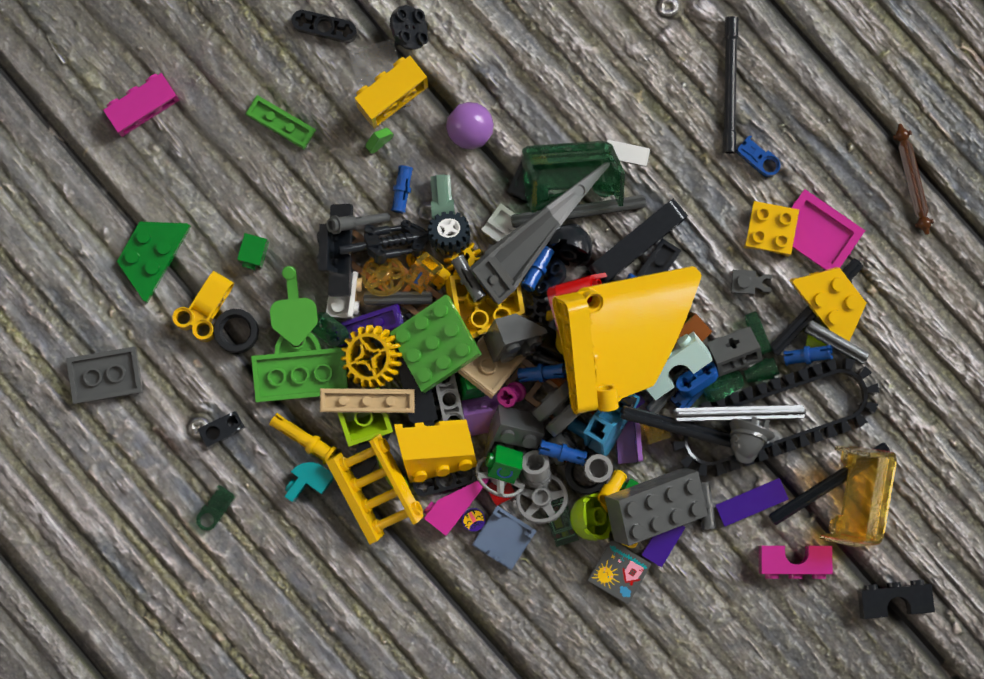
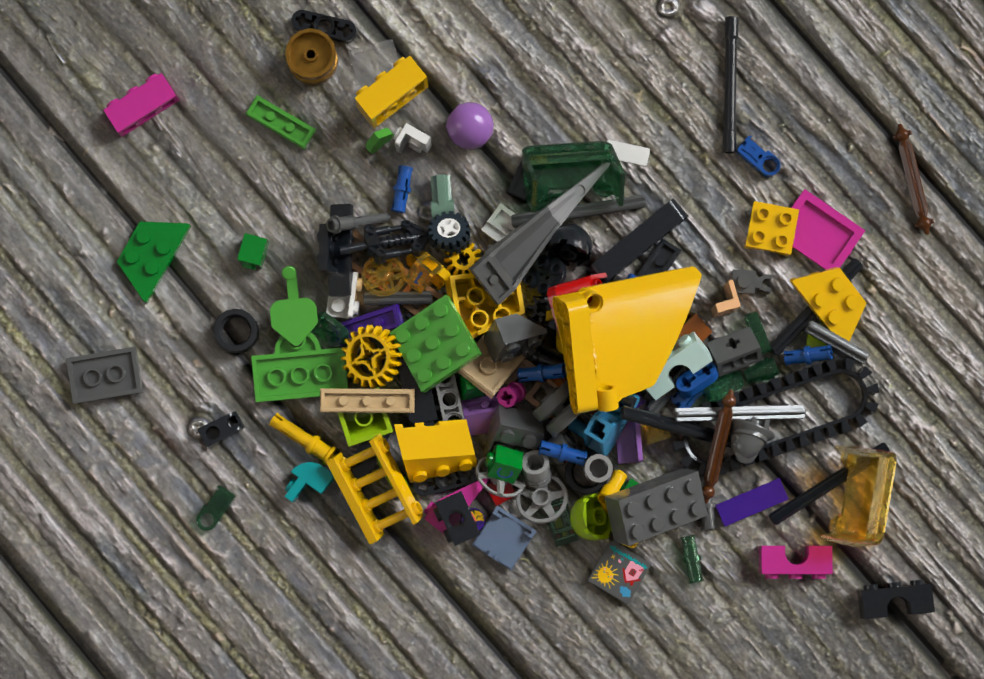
(205, 305): yellow piece -> none
(304, 45): none -> pearl gold wheel
(409, 27): black plate -> none
(418, 140): none -> white bracket
(456, 504): none -> black brick
(468, 279): dark grey pin -> none
(537, 269): blue pin -> none
(662, 545): dark purple tile -> none
(692, 559): none -> clear green pin
(718, 445): none -> reddish brown wheel
(730, 305): none -> light nougat panel

